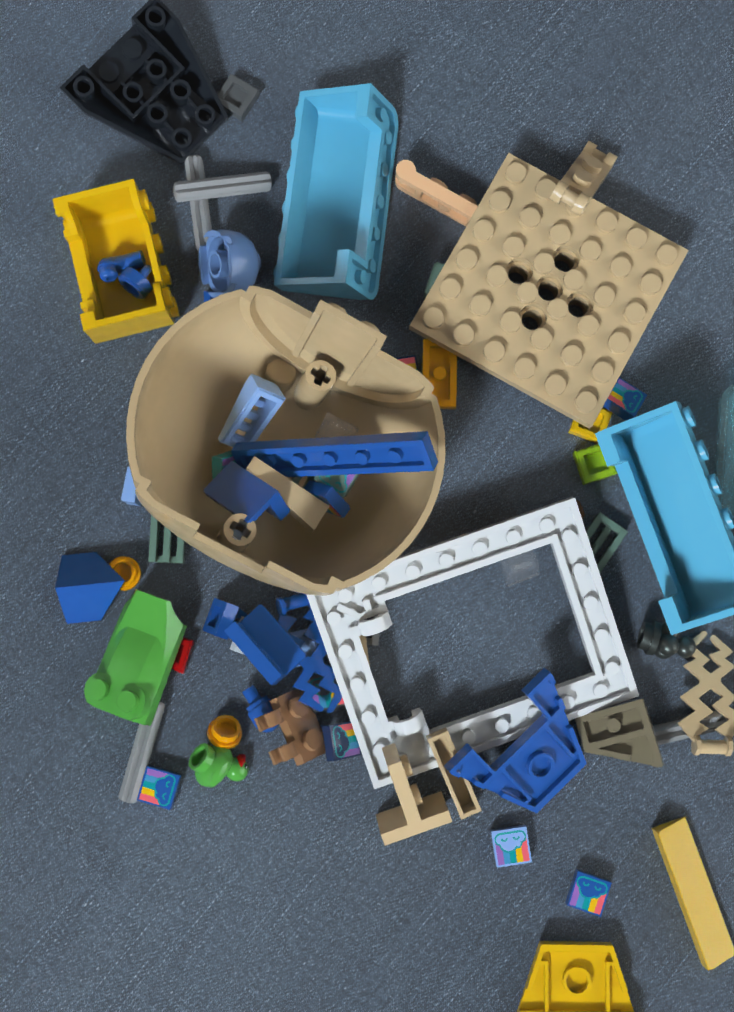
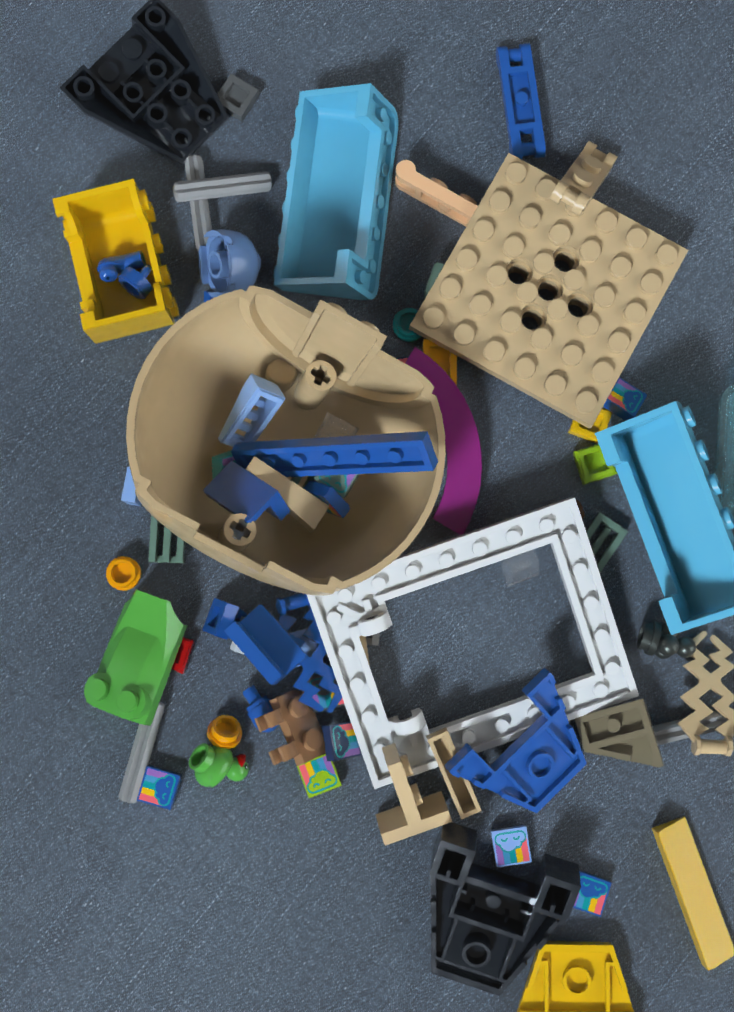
(86, 587): blue slope -> none
(319, 776): none -> tile
(401, 325): none -> teal plate
(461, 446): none -> magenta tile
(489, 920): none -> black wedge
(521, 101): none -> blue plate

